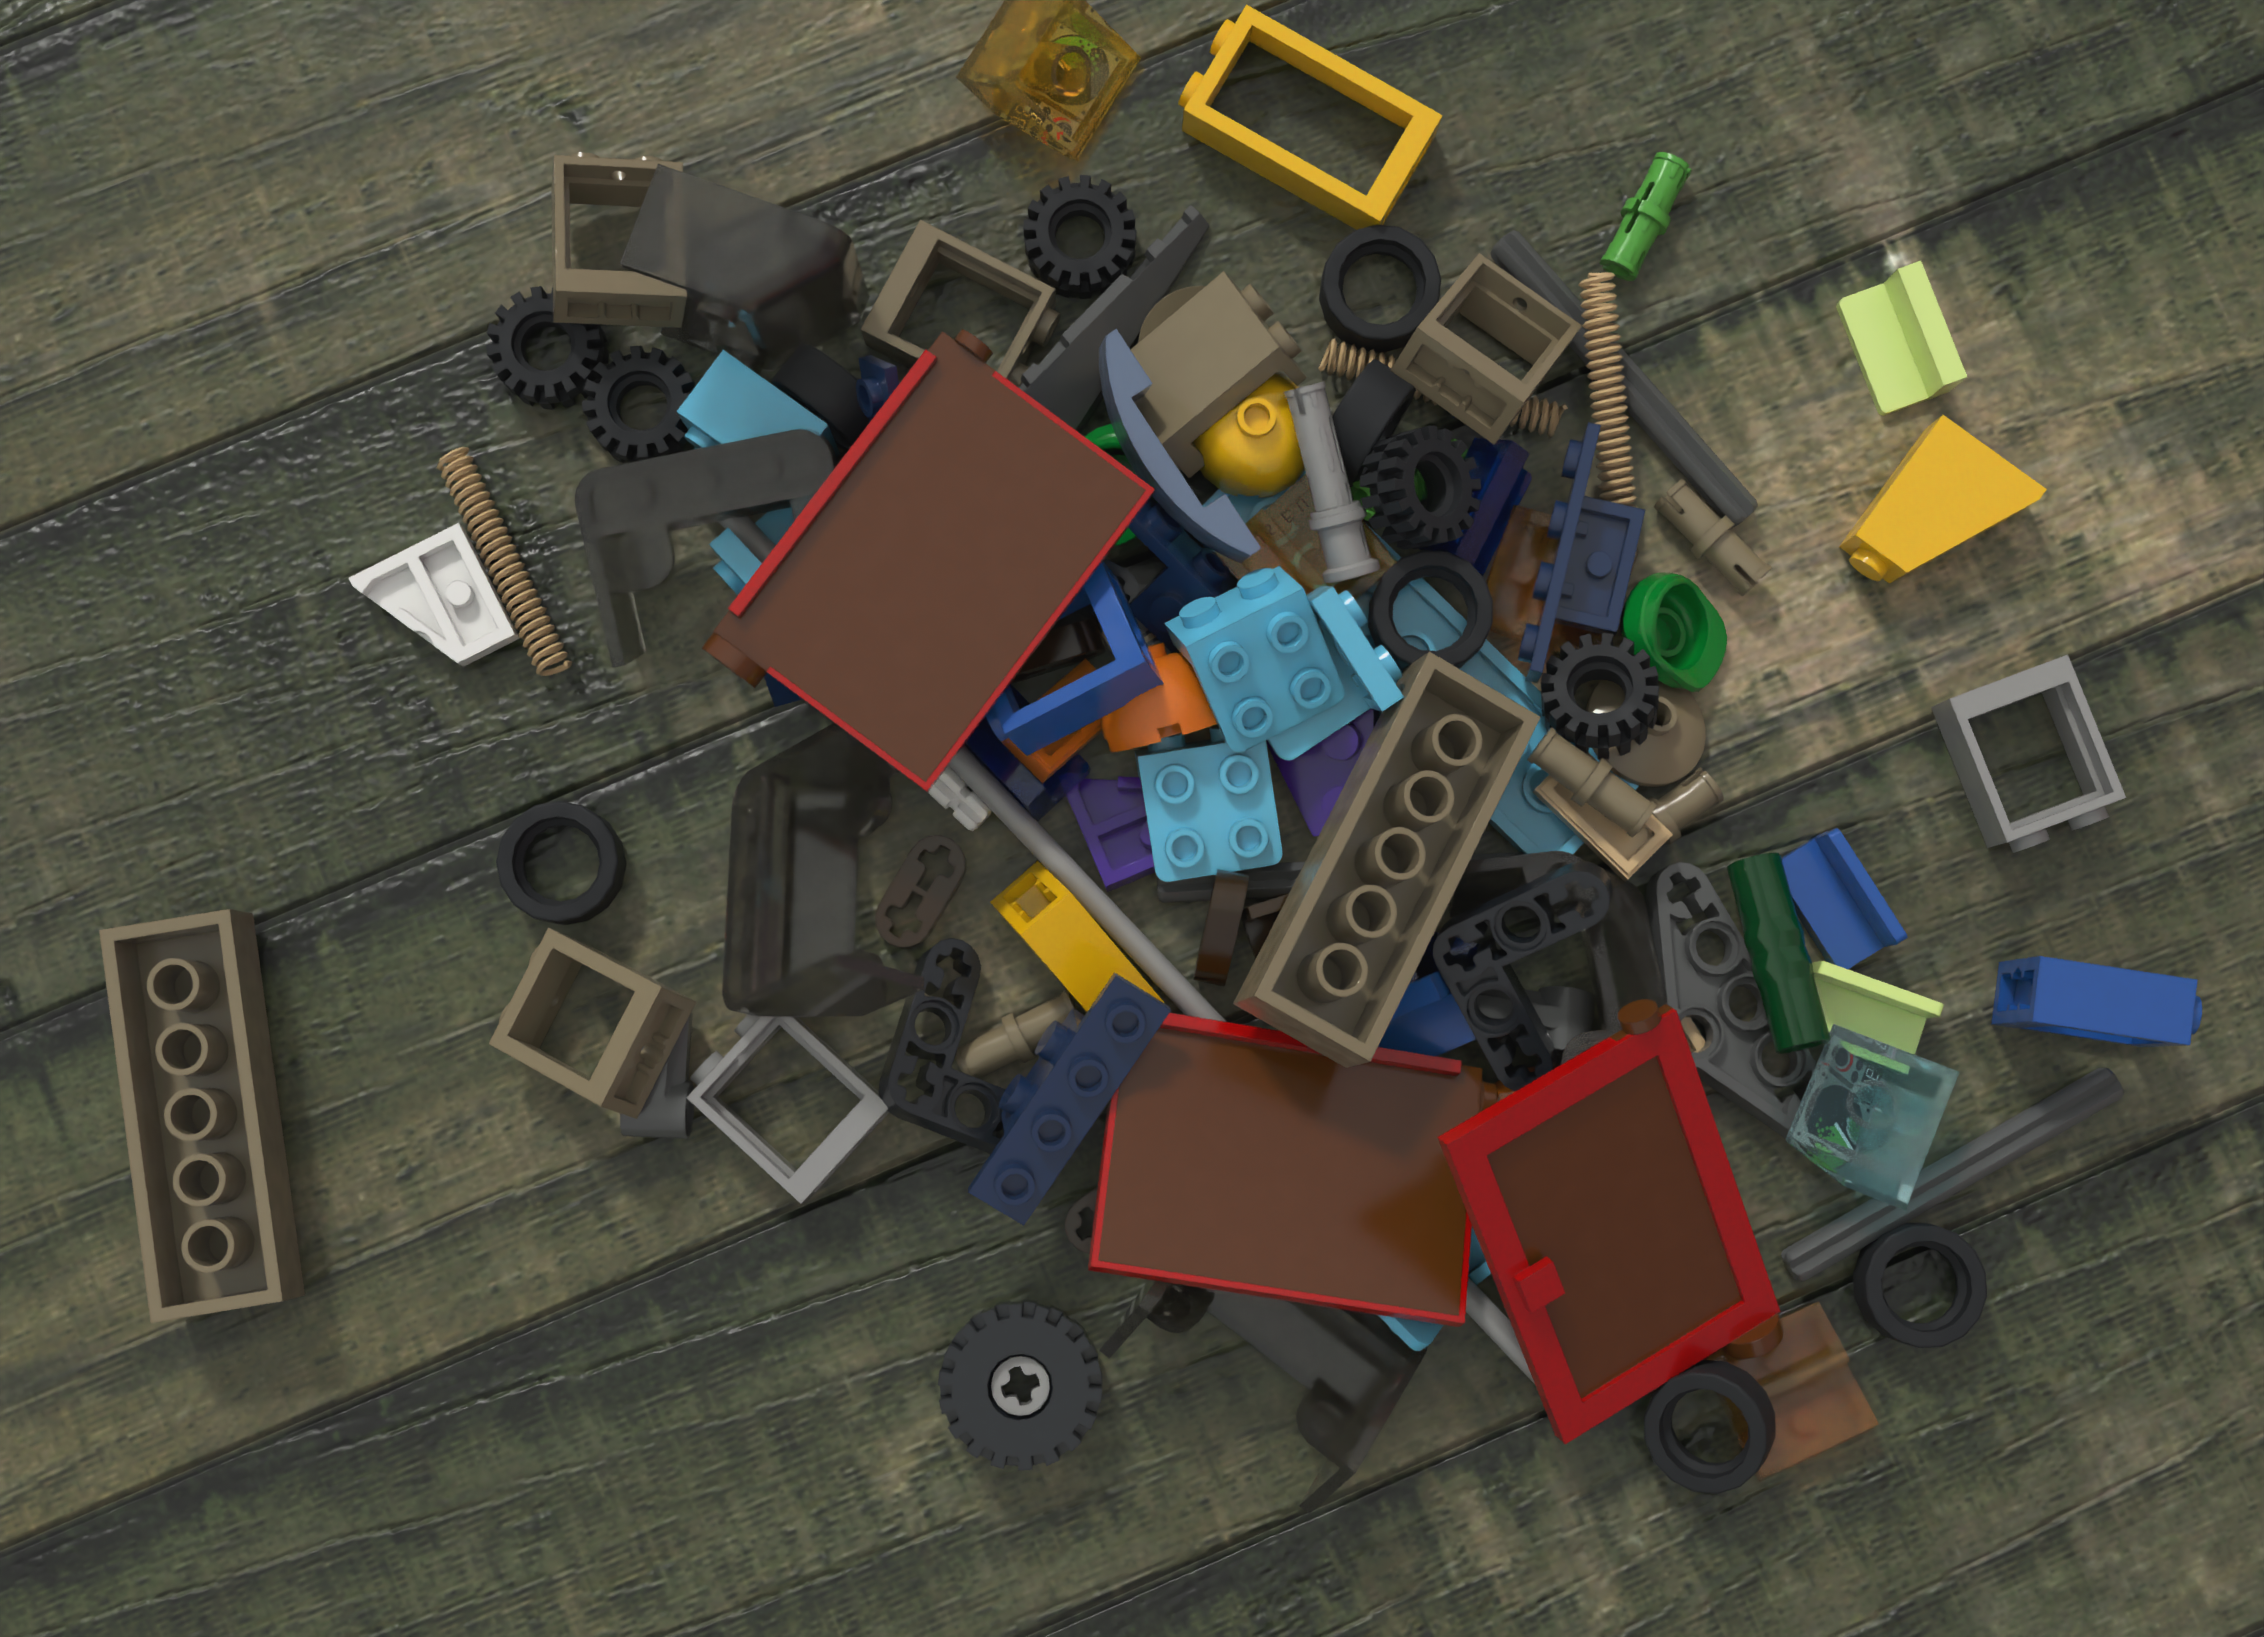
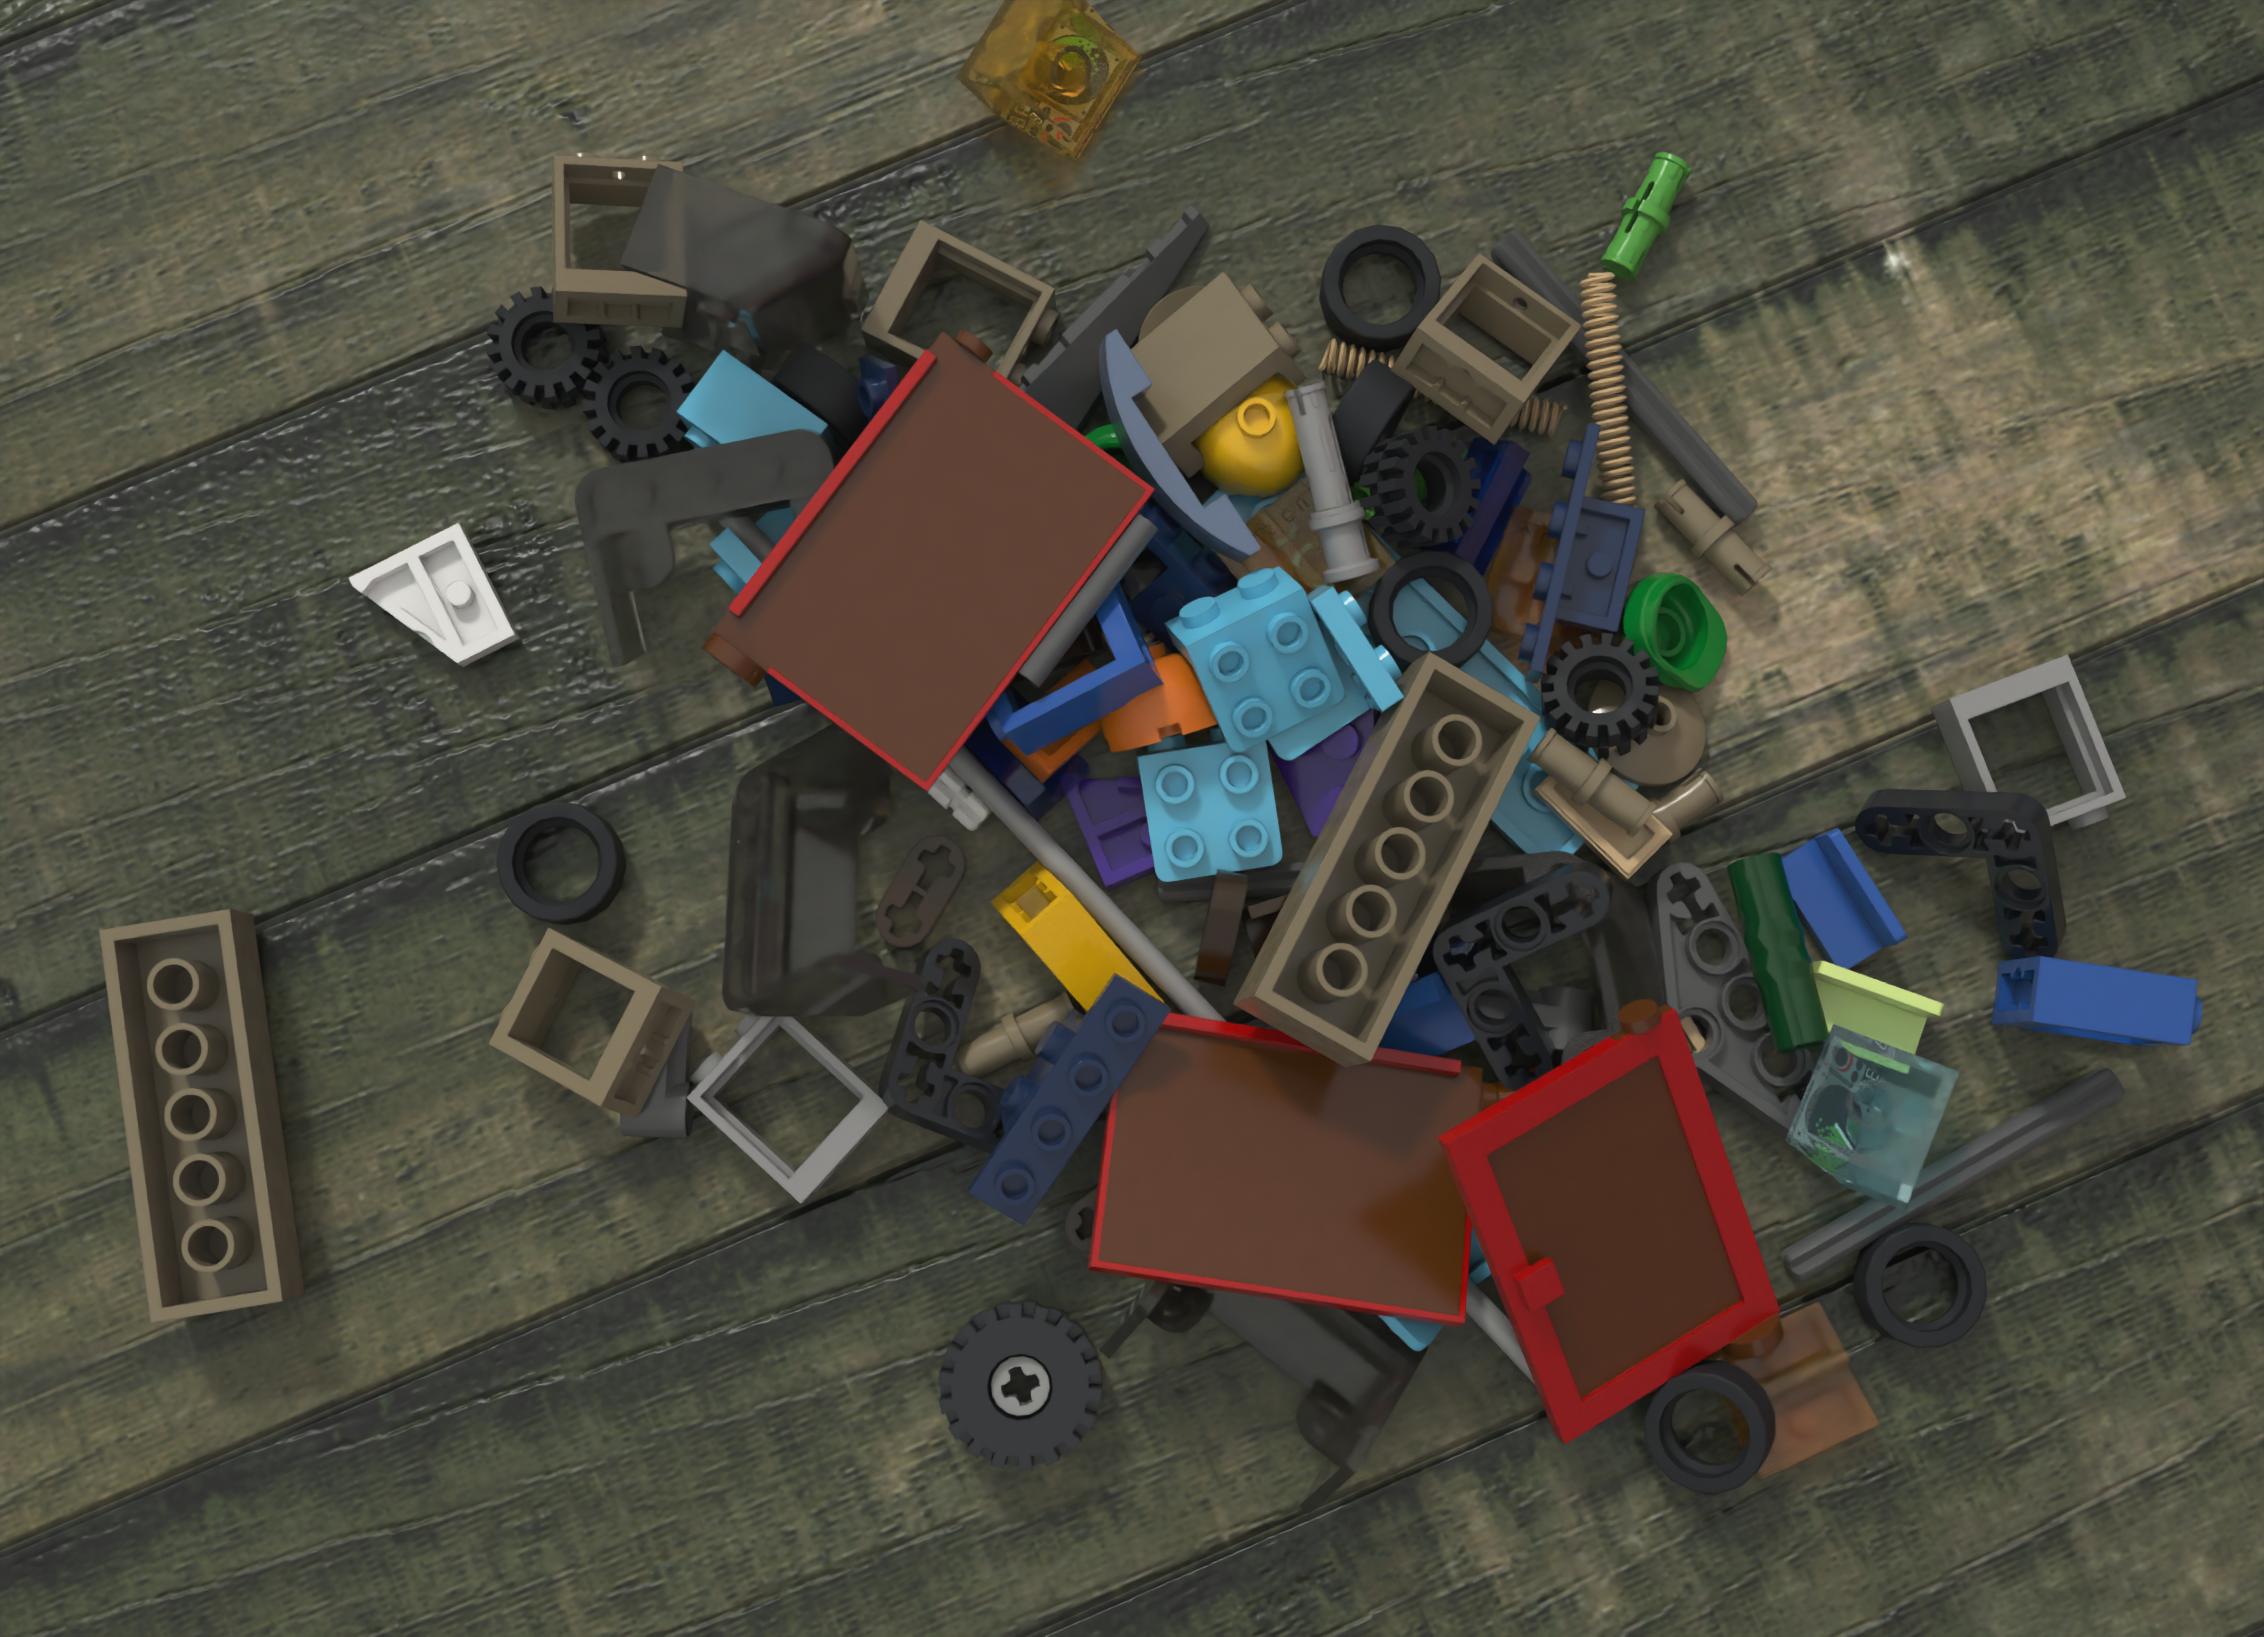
(474, 490): tan piece -> none
(1079, 200): black tyre -> none
(1088, 600): none -> dark grey bar
(1284, 167): yellow window -> none
(1901, 340): yellowish green panel -> none
(1936, 501): yellow slope -> none
(2000, 846): none -> black beam

